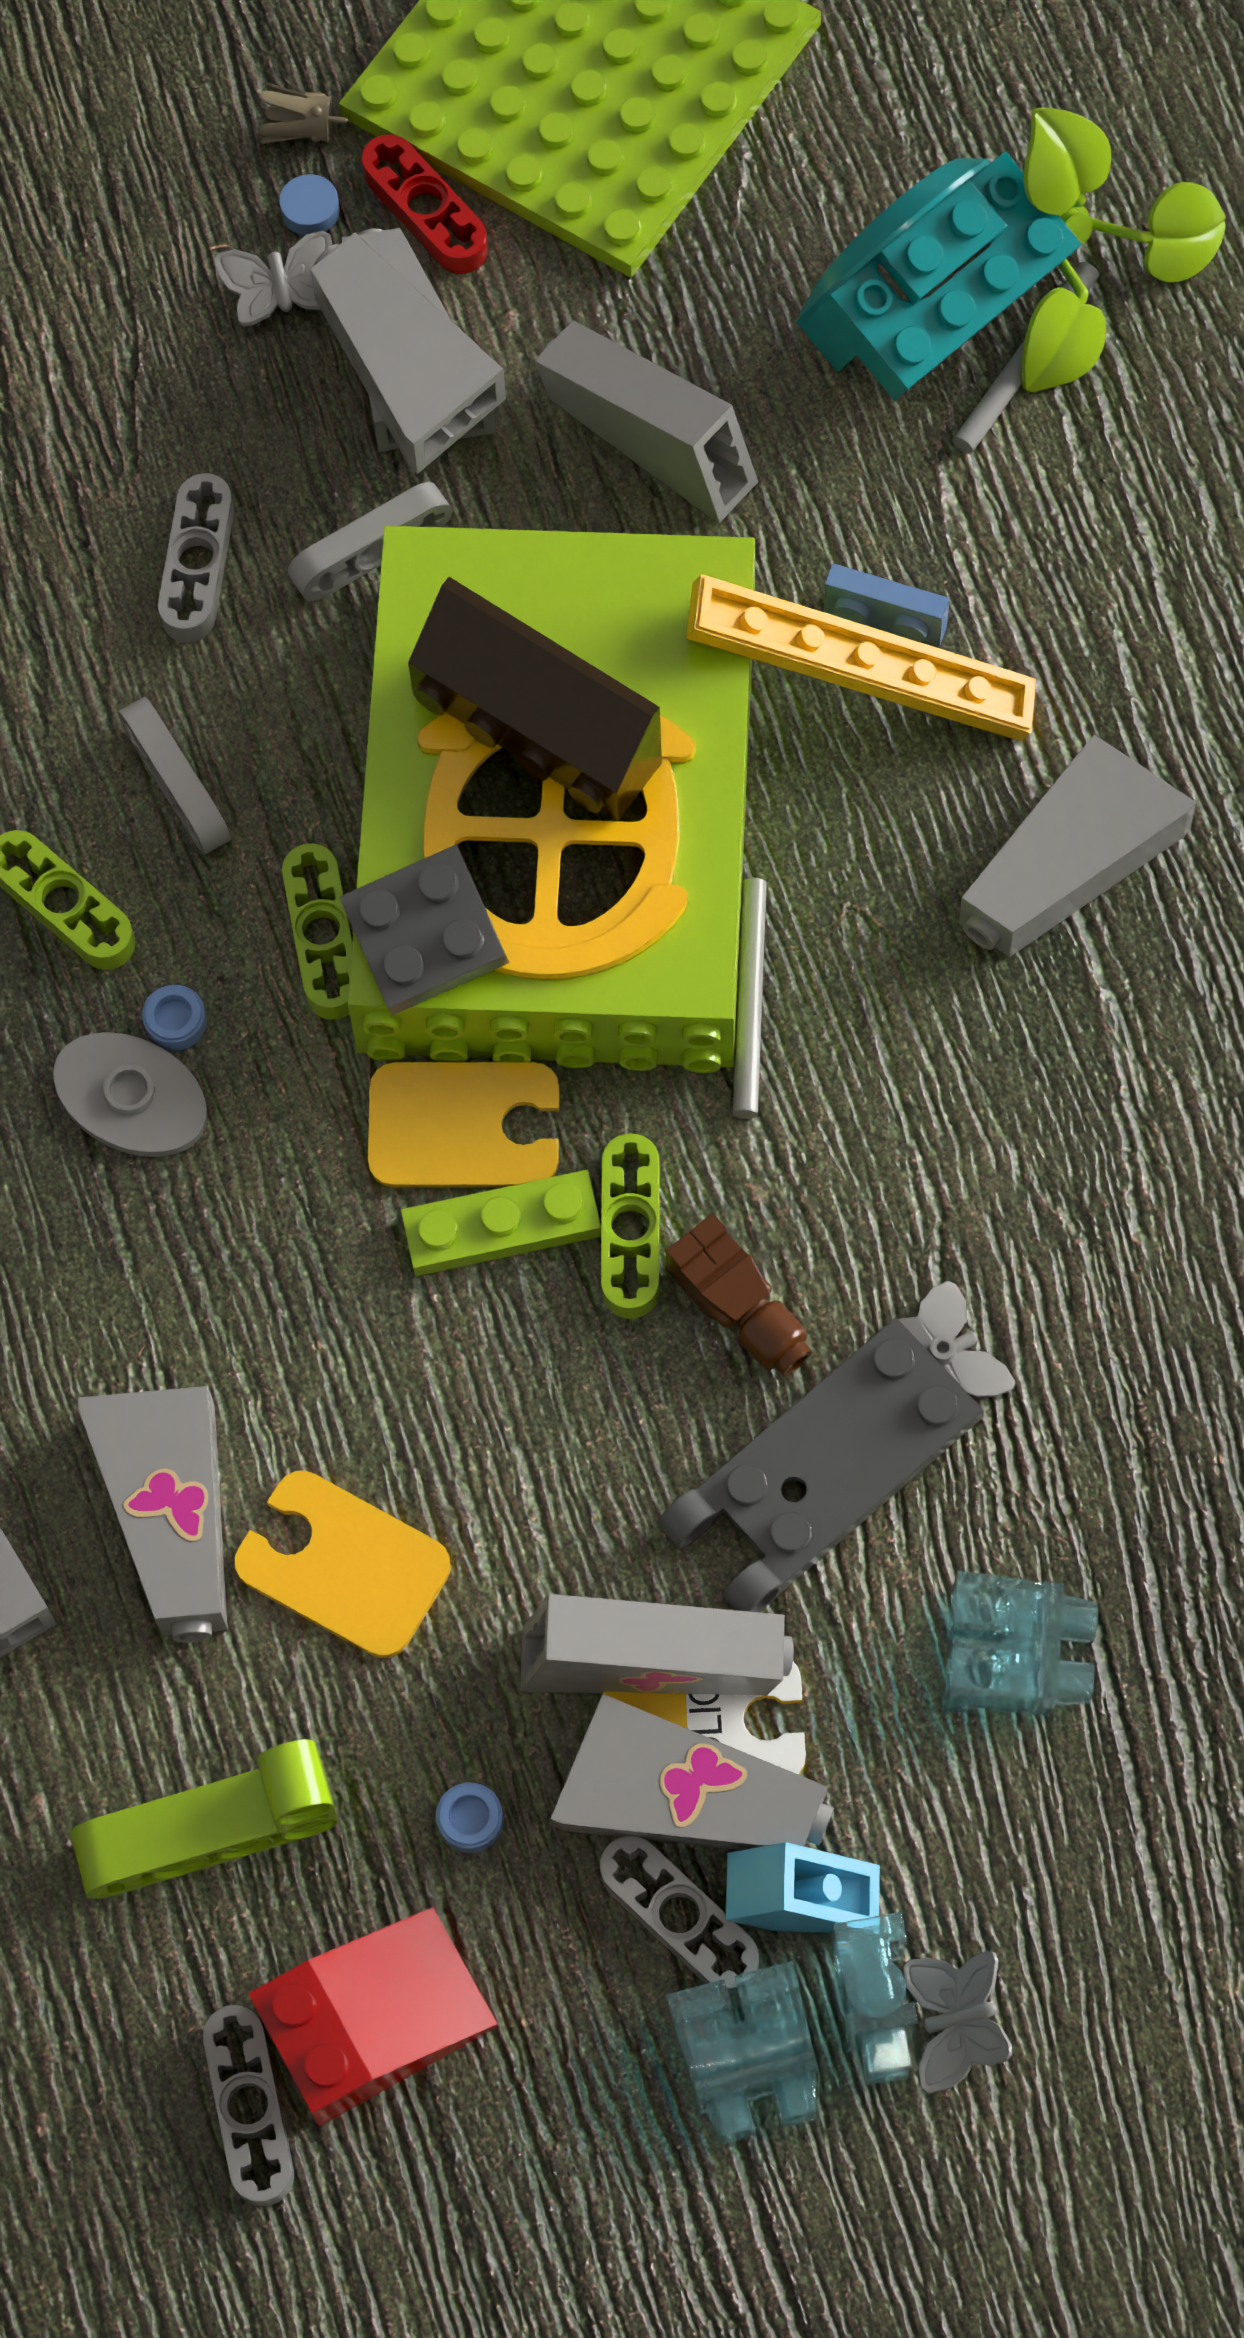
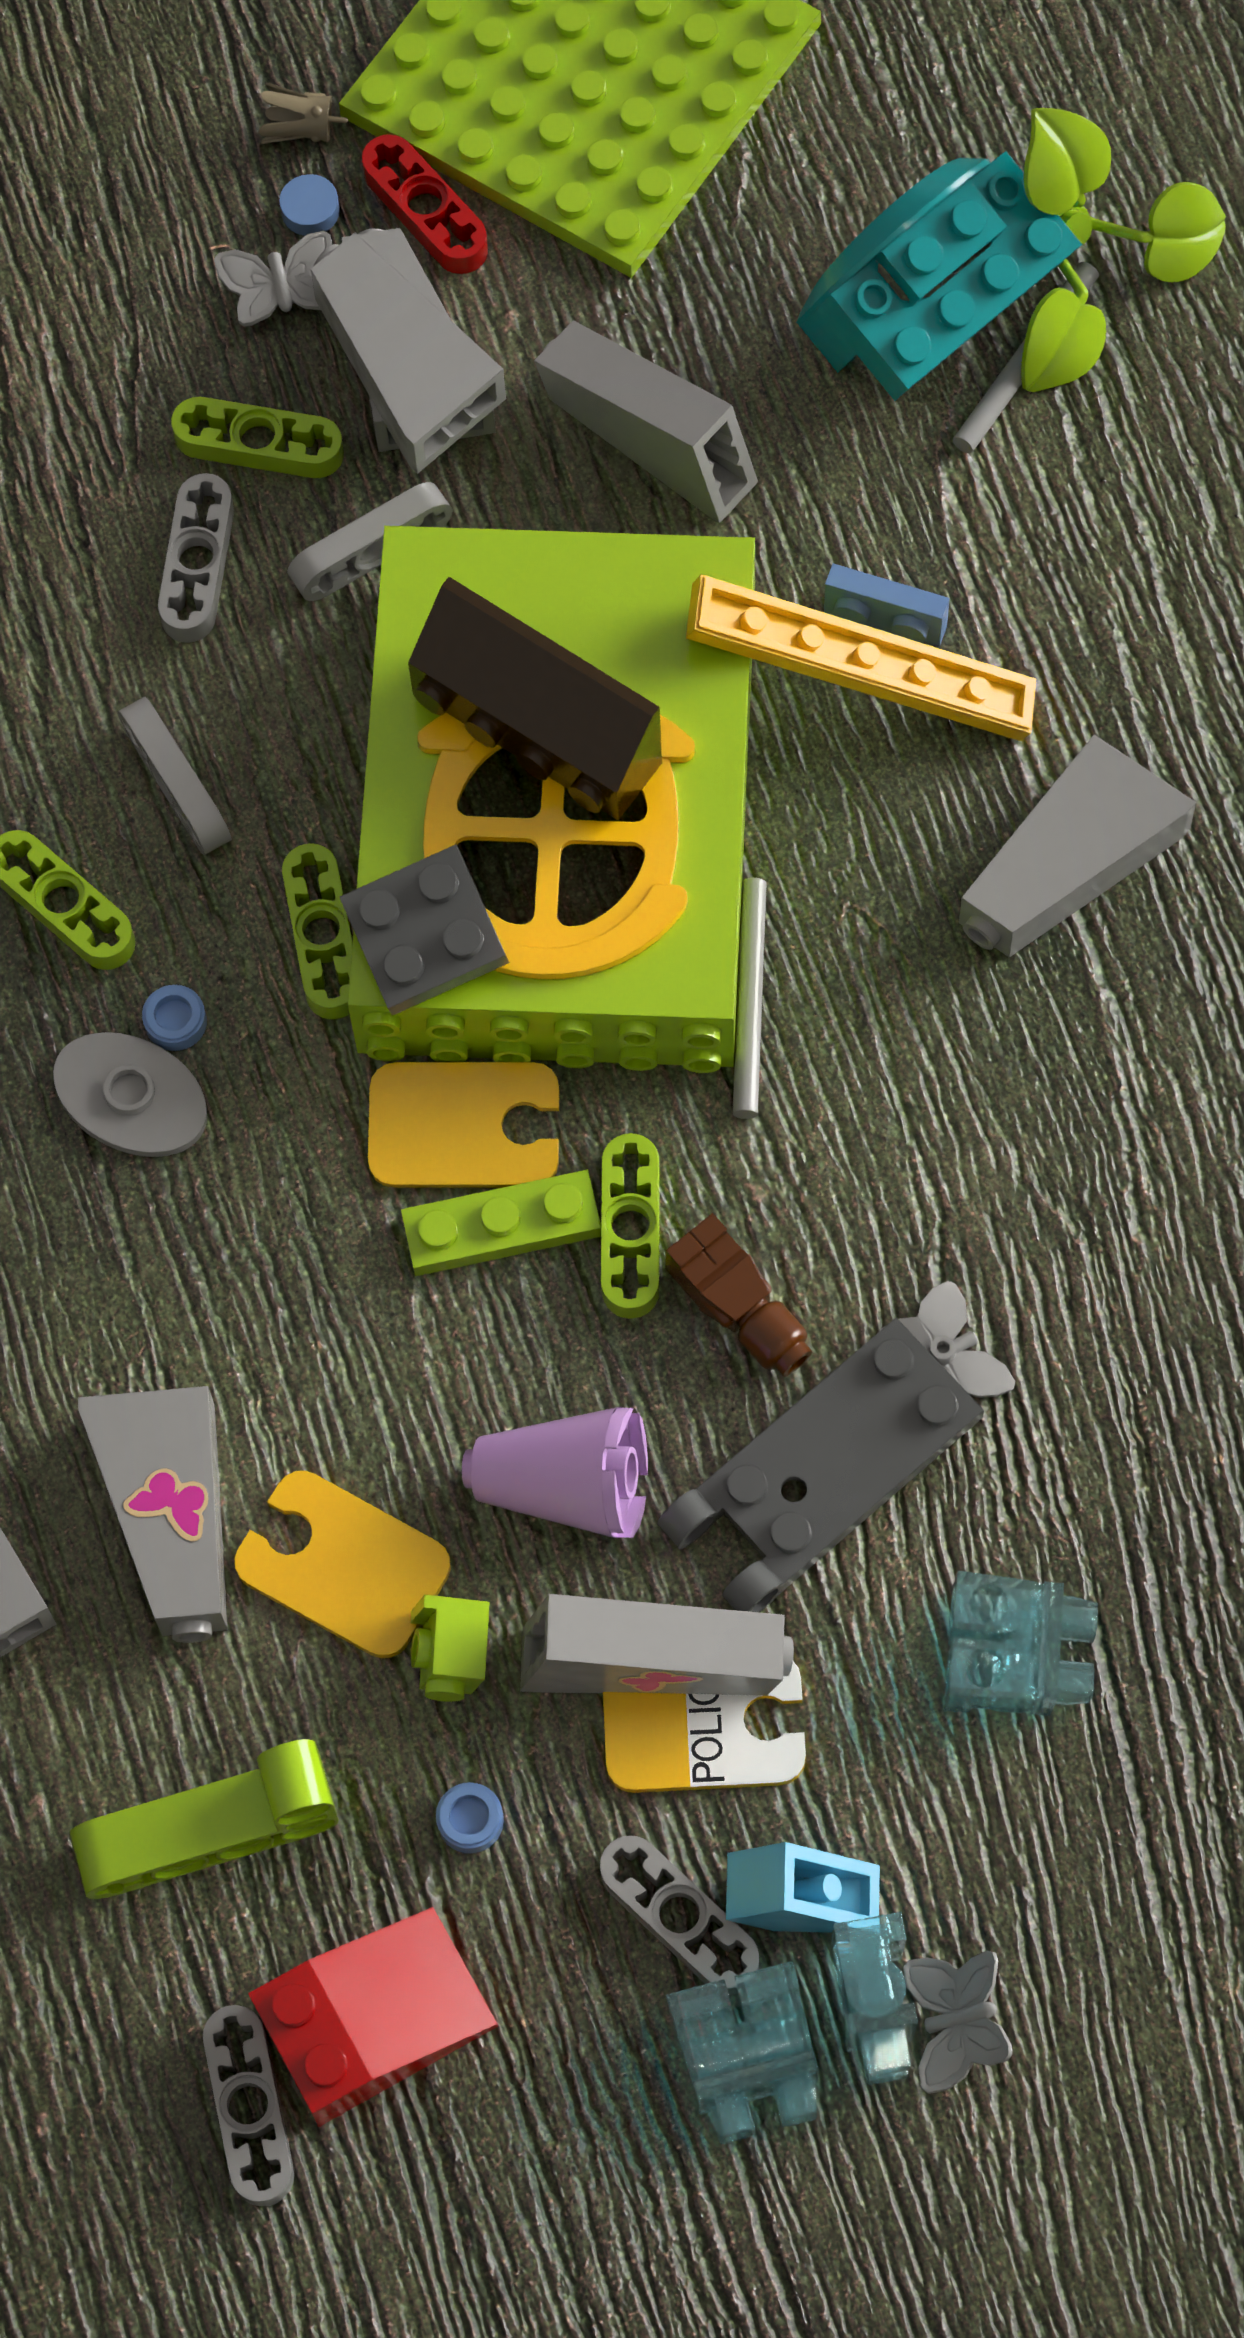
(219, 413): none -> lime beam
(450, 1646): none -> lime brick
(566, 1471): none -> lavender cone
(682, 1787): light grey slope -> none

